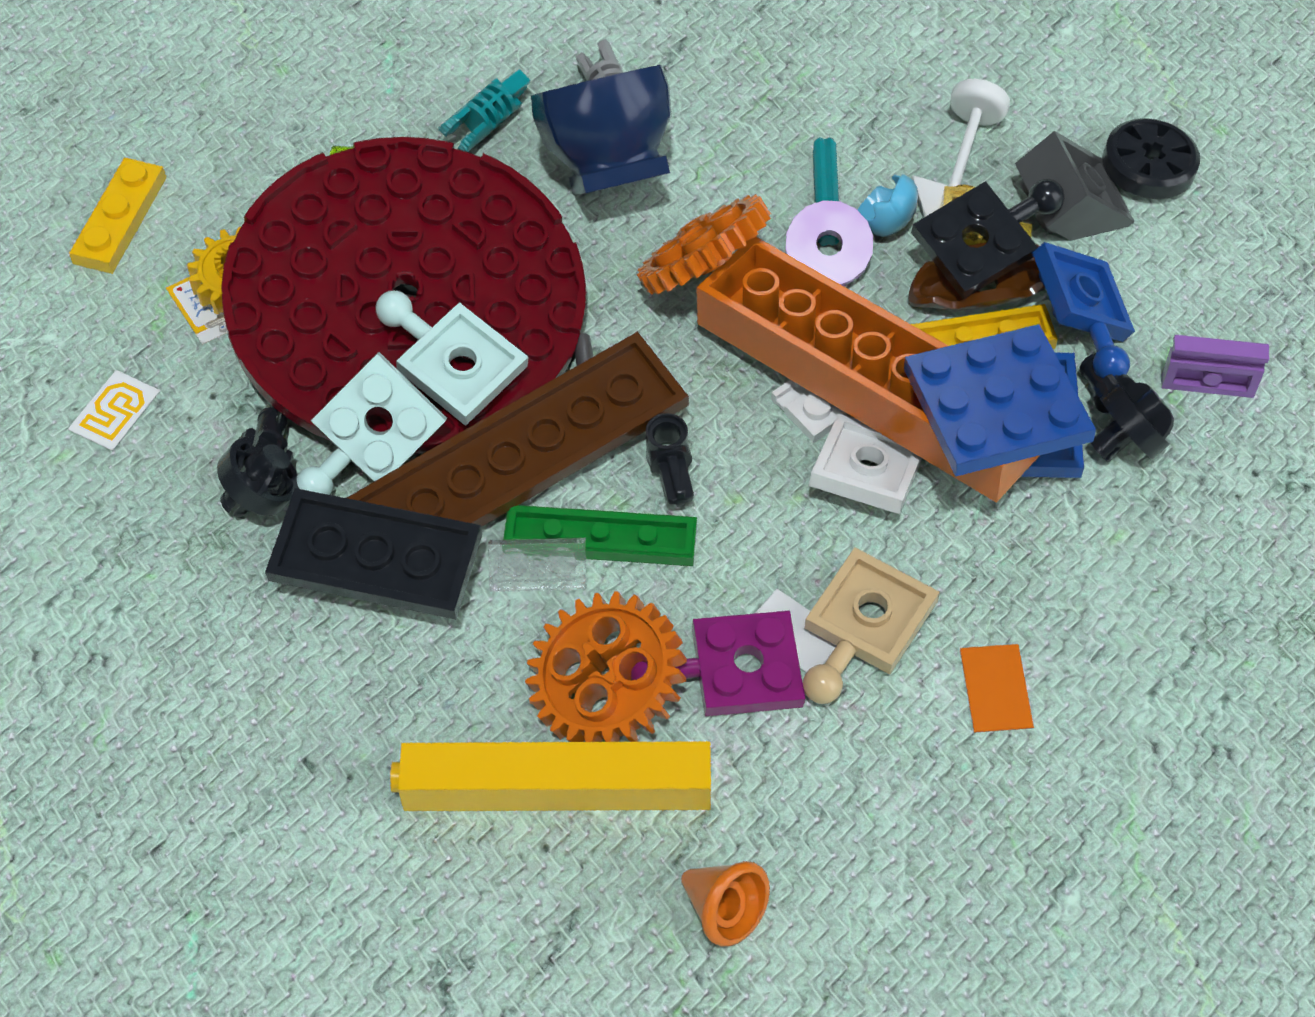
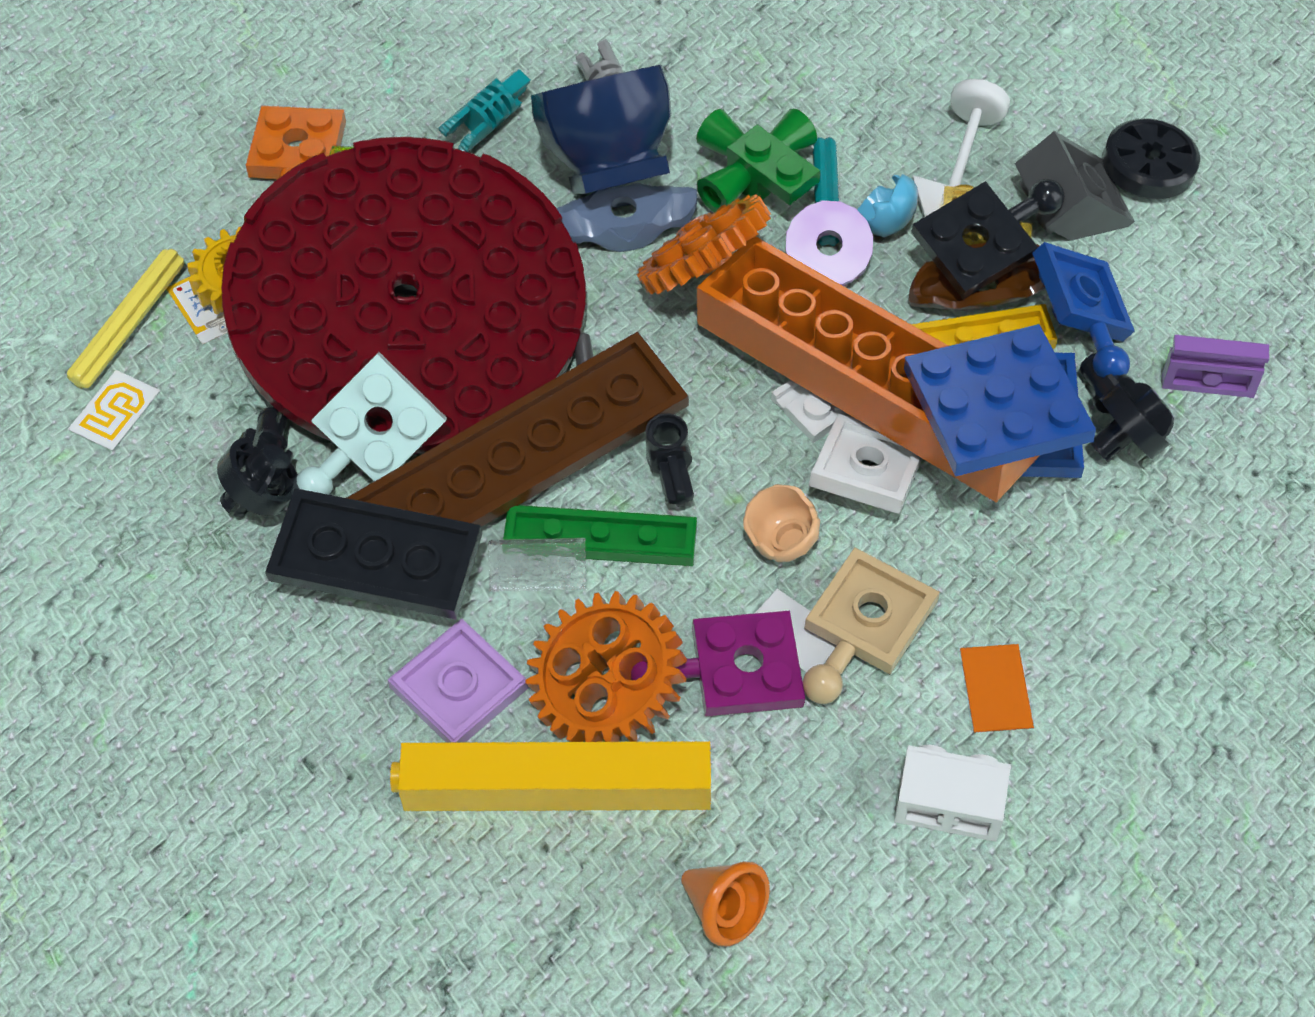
(117, 215): yellow plate -> none
(125, 319): none -> light yellow axle
(279, 126): none -> orange plate
(453, 336): light aqua plate -> none
(458, 683): none -> lavender tile
(656, 211): none -> sand blue piece
(758, 159): none -> green brick
(781, 523): none -> light nougat hair
(953, 792): none -> white hinge

